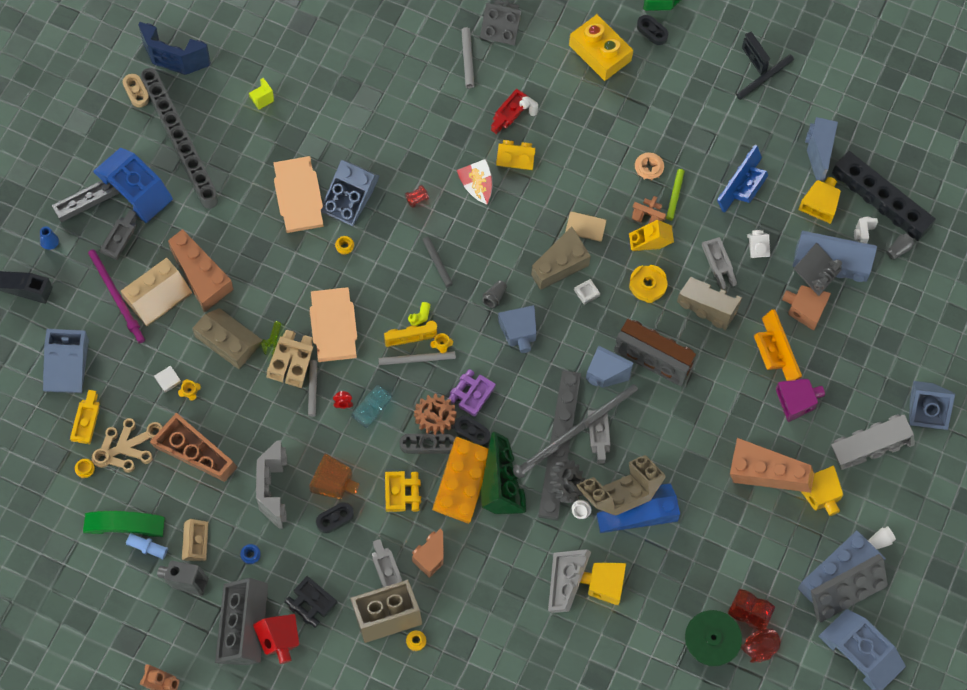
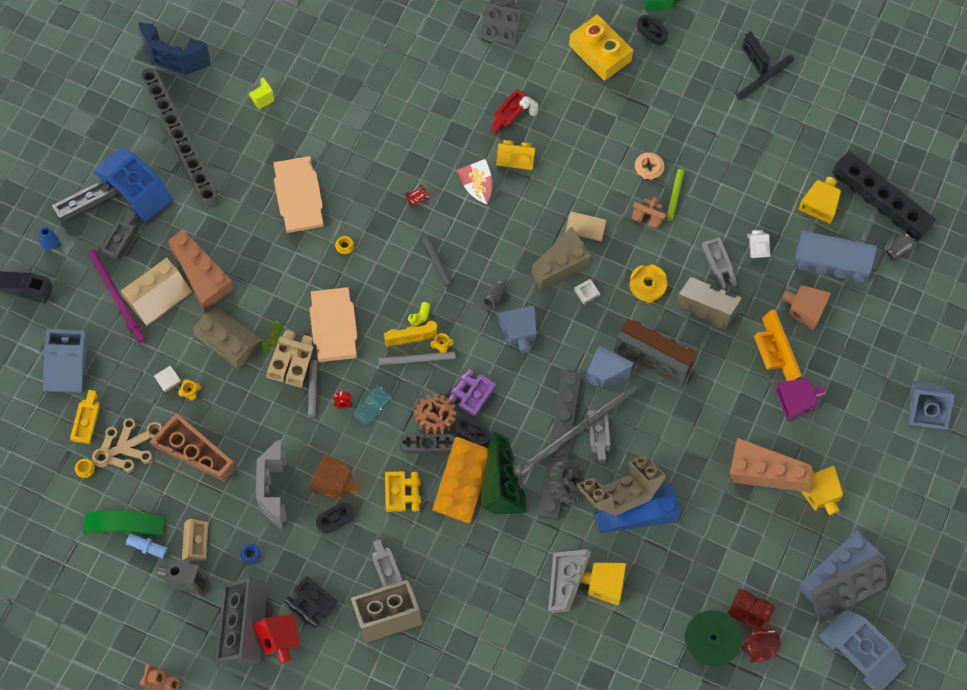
(137, 91): tan plate -> none
(349, 192): sand blue slope -> none
(416, 646): yellow plate -> none
(430, 555): nougat slope -> none
(467, 55): light grey piece -> none
(581, 509): white plate -> none
(651, 236): yellow slope -> none
(744, 182): blue bracket -> none
(818, 269): dark grey hinge -> none
(820, 144): sand blue slope -> none
(864, 224): white bracket -> none
(873, 441): light grey wedge -> none
(882, 538): white cone -> none

